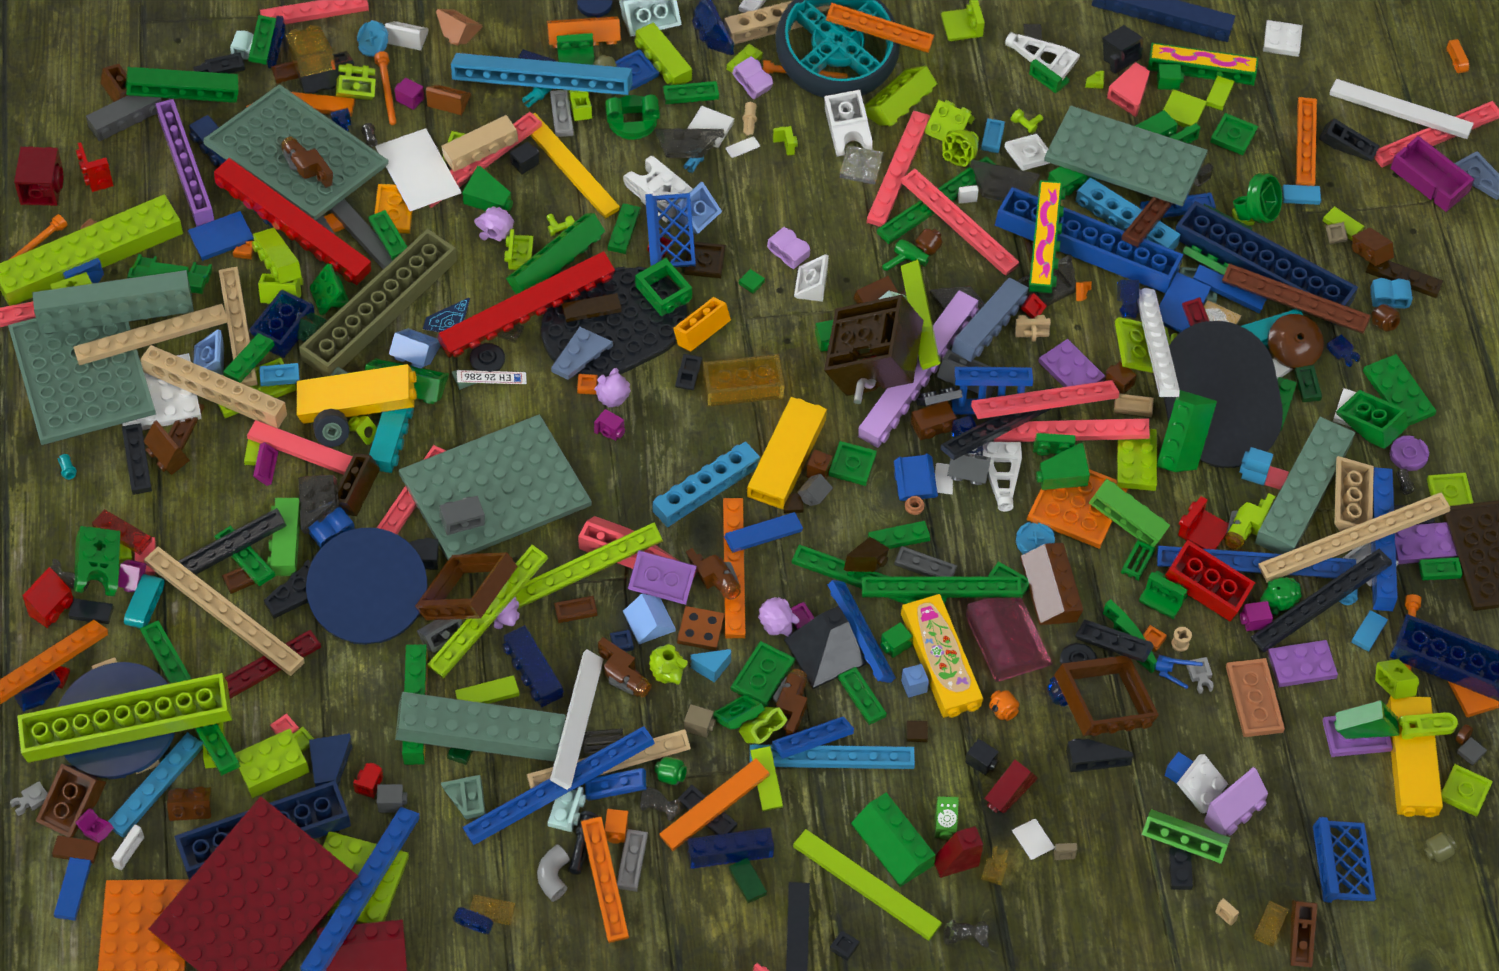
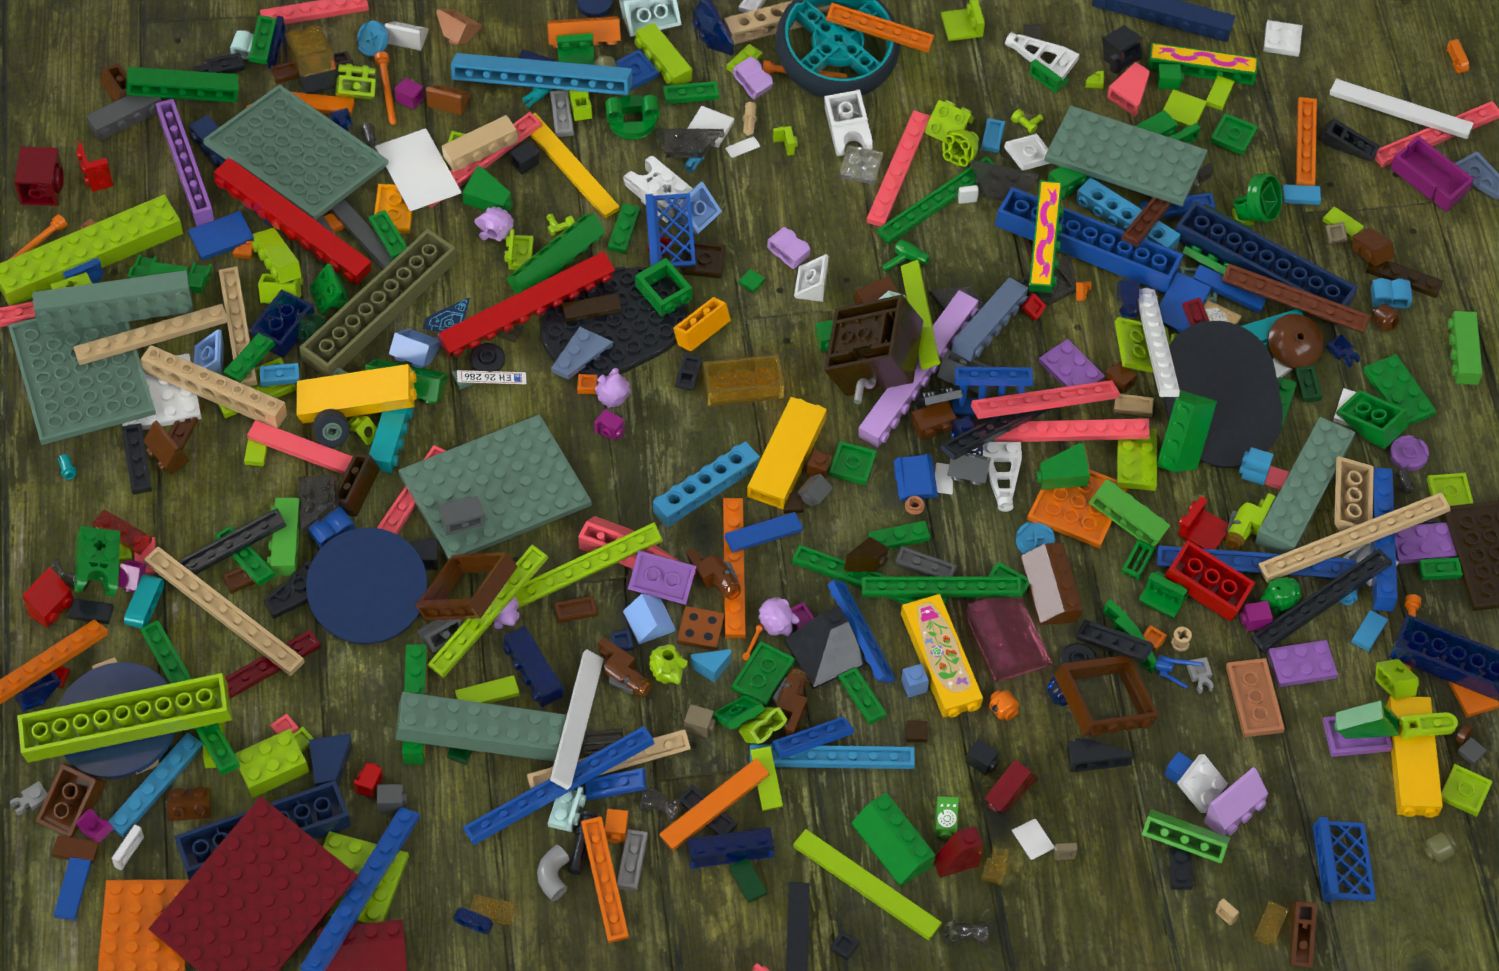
(265, 464): magenta tile -> none
(306, 162): reddish brown plate -> none
(467, 795): sand green wing -> none
(670, 770): green head -> none
(759, 628): none -> orange hinge
(896, 640): green brick -> none
(900, 95): lime slope -> none
(929, 241): reddish brown head -> none
(960, 222): coral plate -> none
(1032, 327): tan hips -> none
(1052, 443): green plate -> none
(1465, 347): none -> bright green brick

